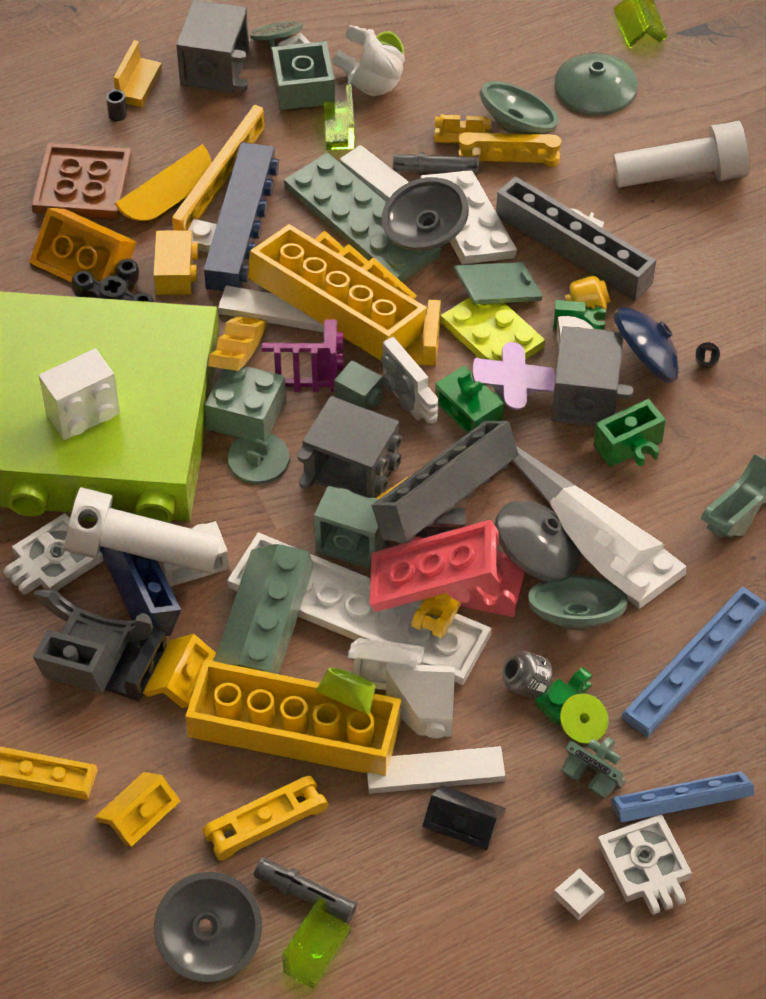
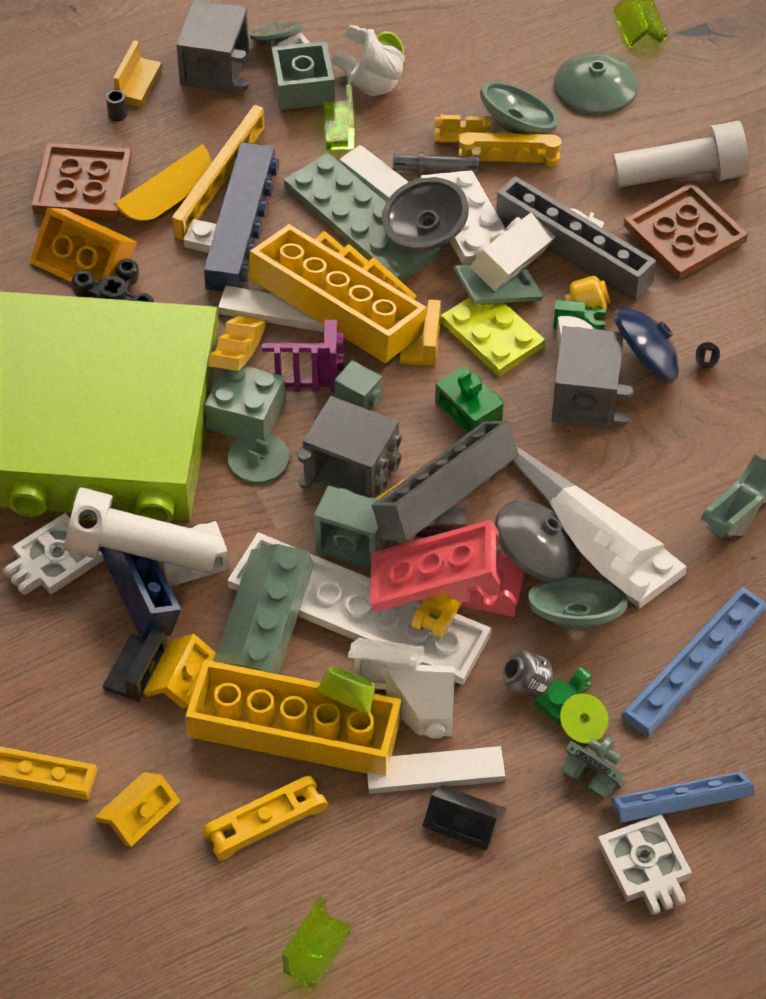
(79, 394): white brick -> none
(87, 646): dark grey piece -> none
(174, 262): yellow brick -> none
(233, 930): dark grey dish -> none
(293, 883): dark grey pin -> none
(408, 382): white piece -> none
(511, 251): none -> white brick
(513, 377): lavender piece -> none
(579, 894): white plate -> none
(630, 434): green brick -> none
(685, 230): none -> plate

